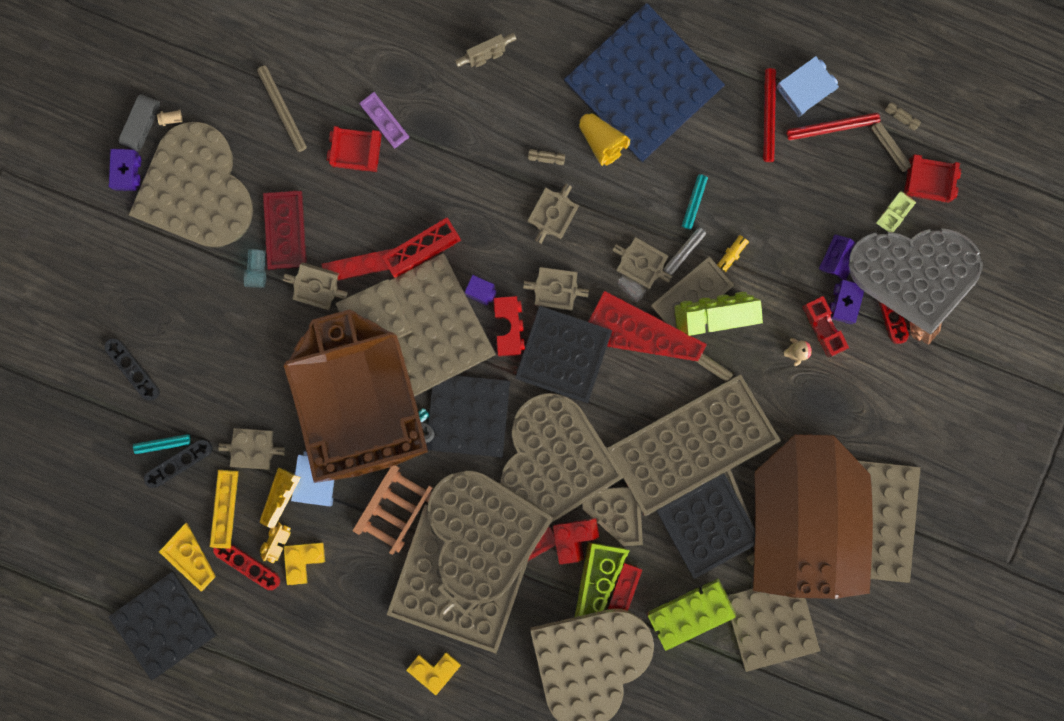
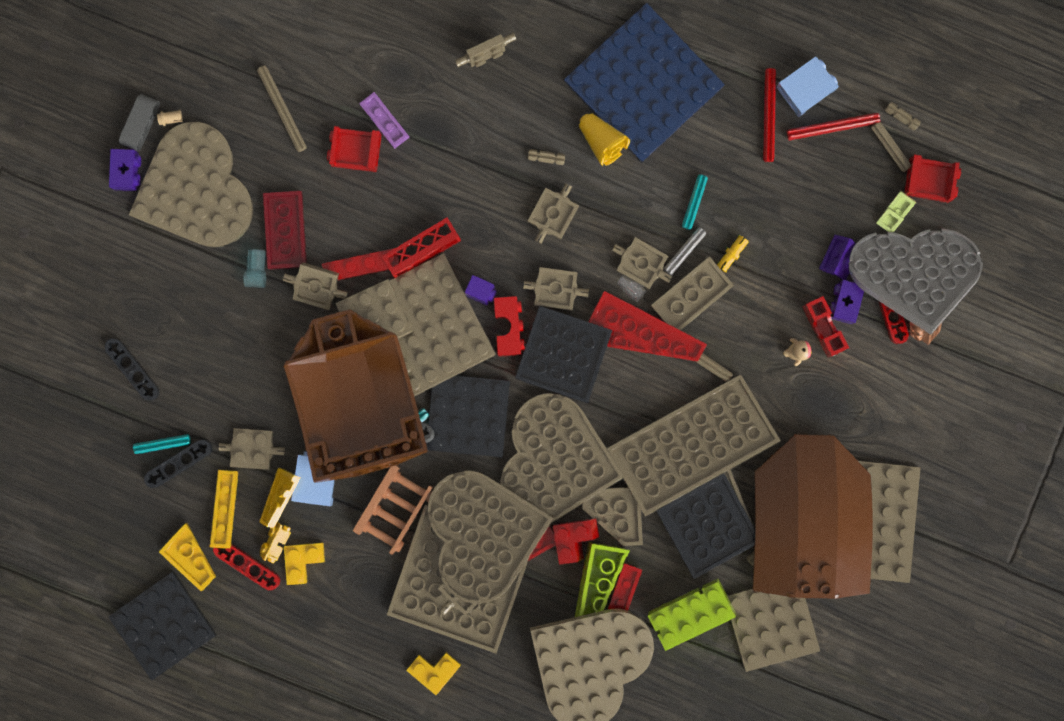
(718, 313): piece -> none

